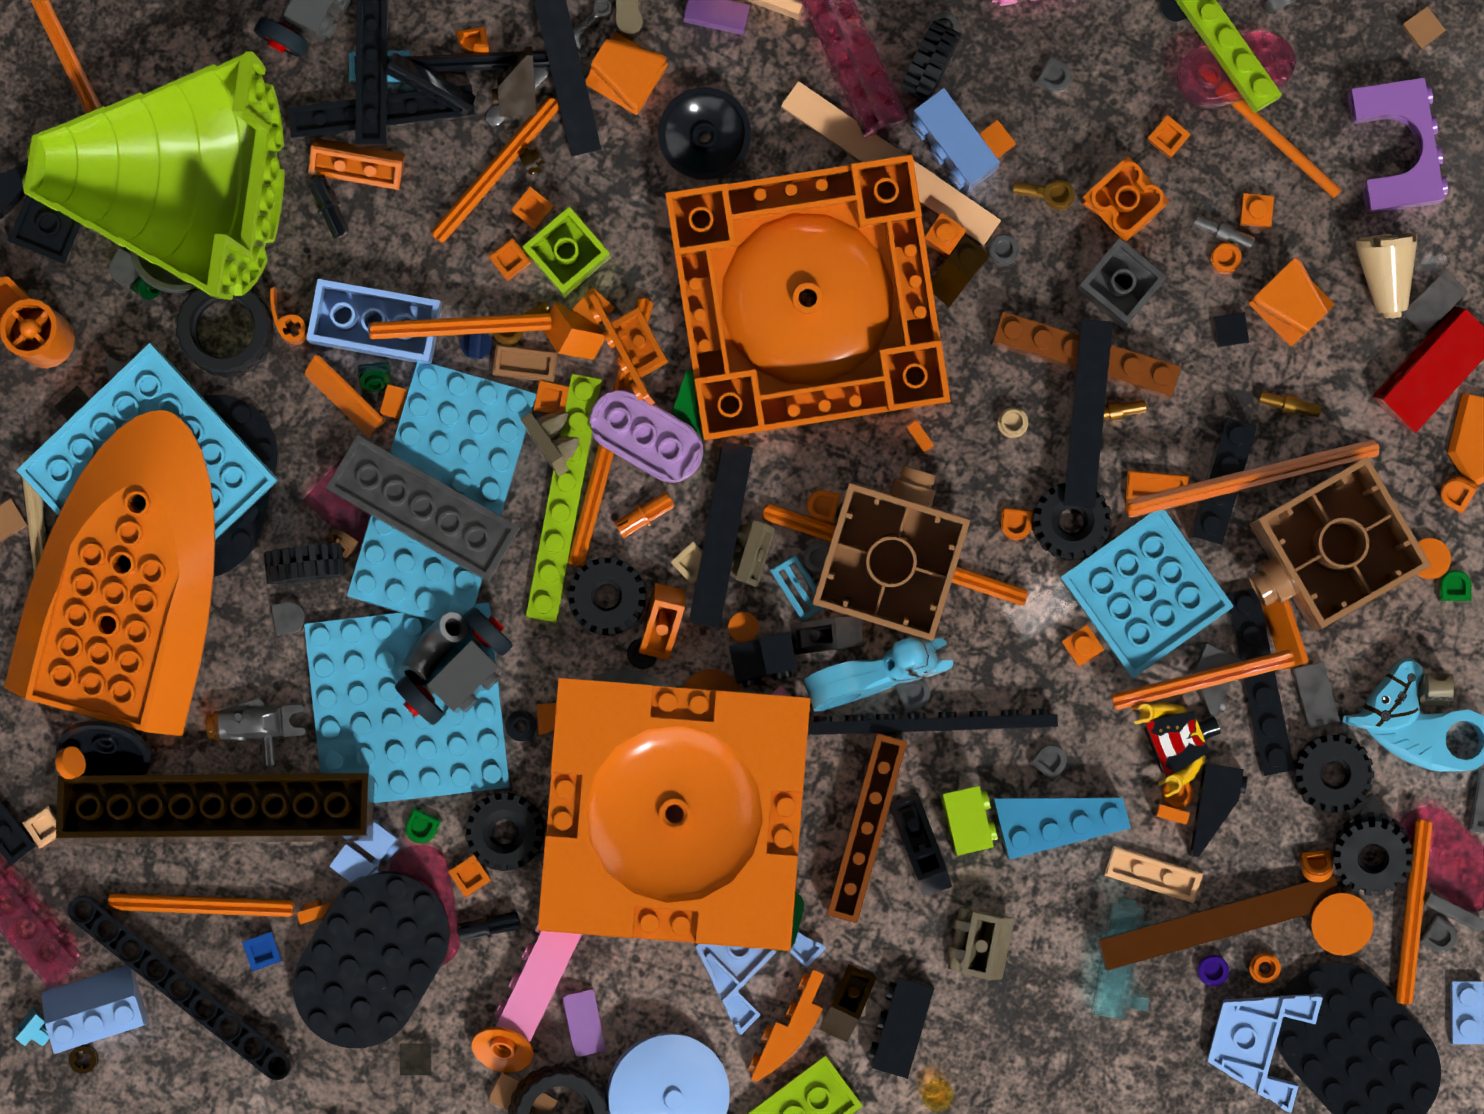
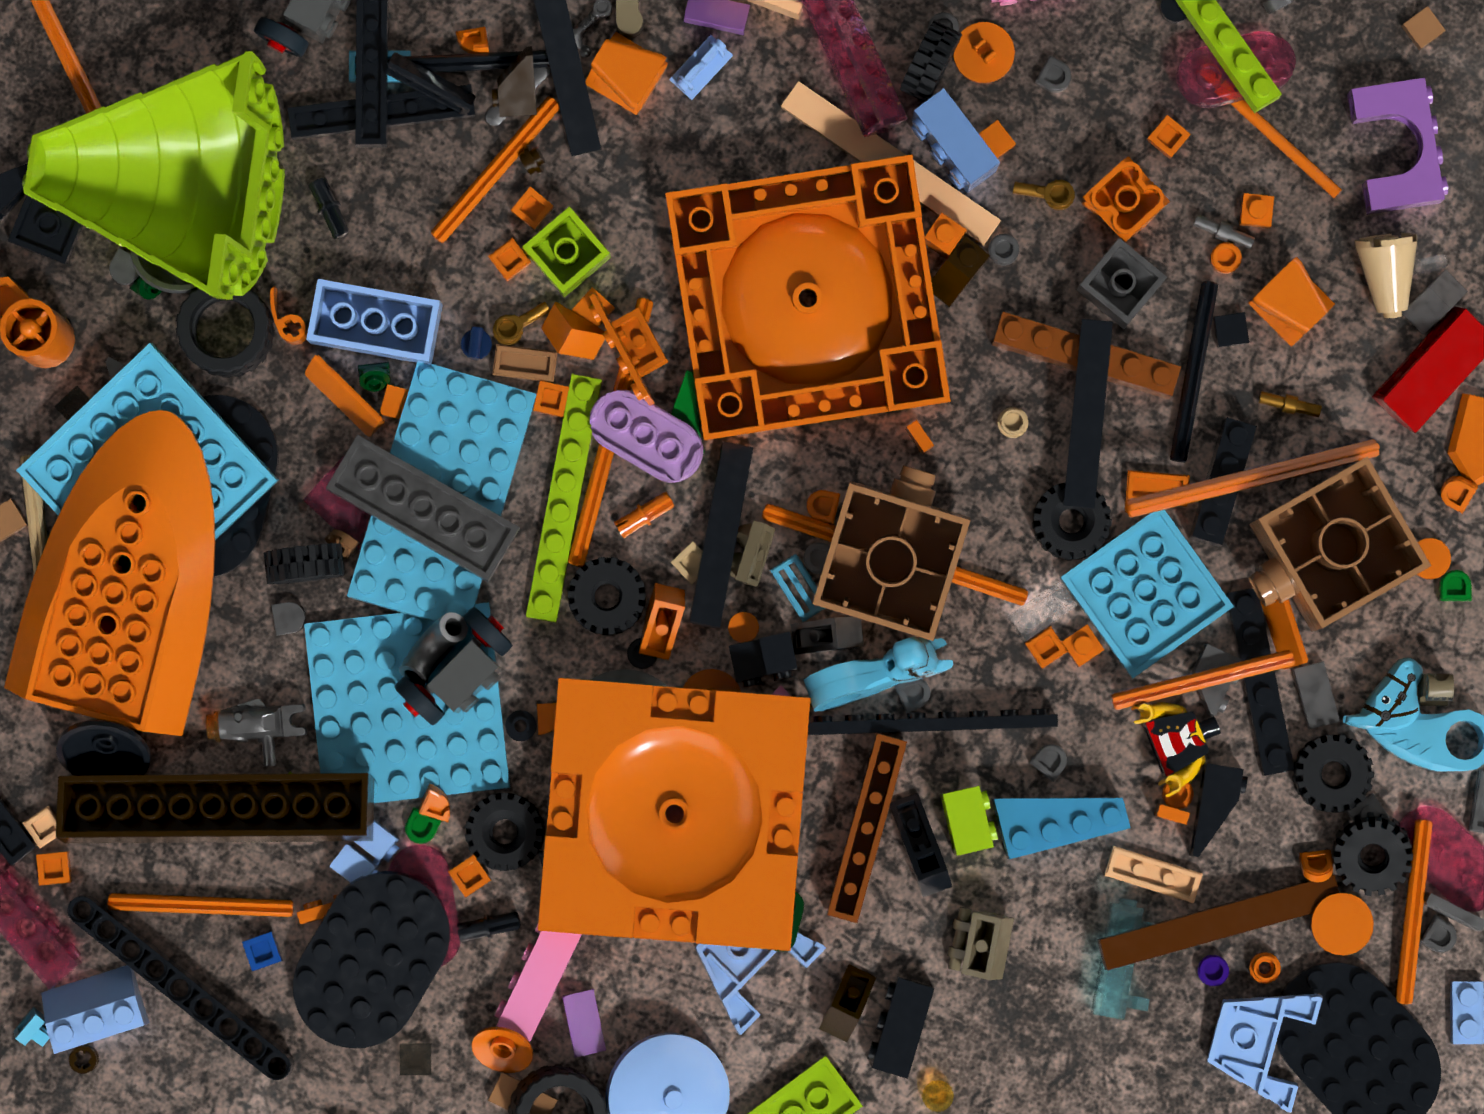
(53, 868): none -> orange tile
(70, 762): orange tile -> none
(356, 164): orange slope -> none
(435, 804): none -> orange tile
(459, 326): orange axle -> none
(543, 430): dark tan tile -> none
(700, 112): black dish -> none
(701, 67): none -> light blue hinge
(785, 1039): orange slope -> none
(984, 52): none -> orange piece
(1016, 523): orange tile -> none
(1046, 647): none -> orange tile
(1116, 410): pearl gold bar -> none
(1194, 371): none -> black axle

